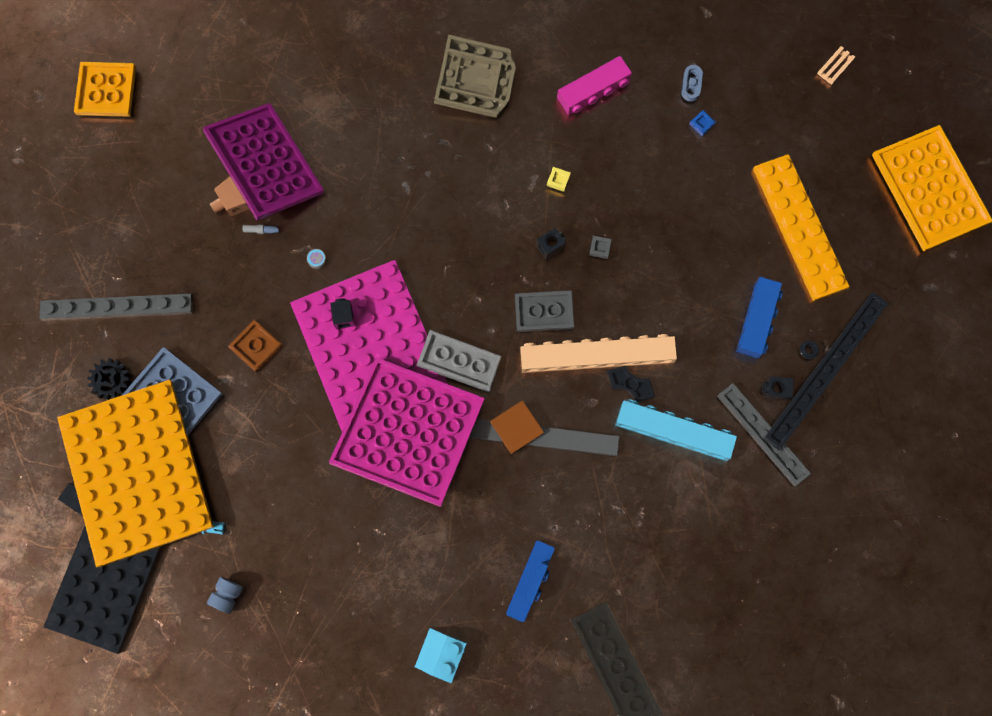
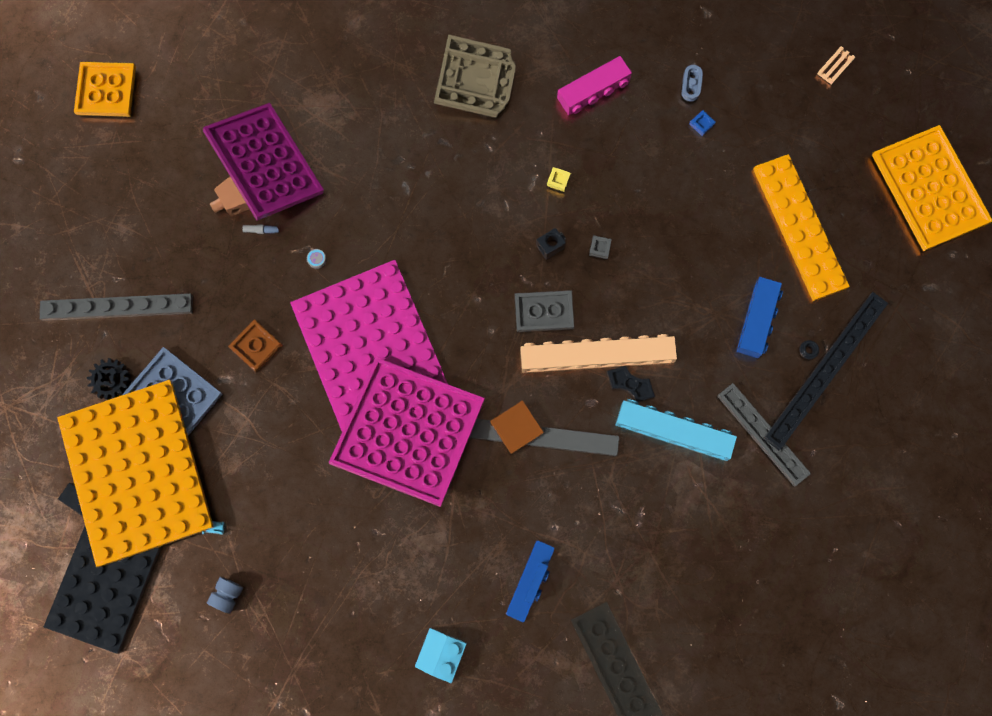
(342, 313): black brick -> none
(459, 361): light grey tile -> none
(785, 384): black brick -> none

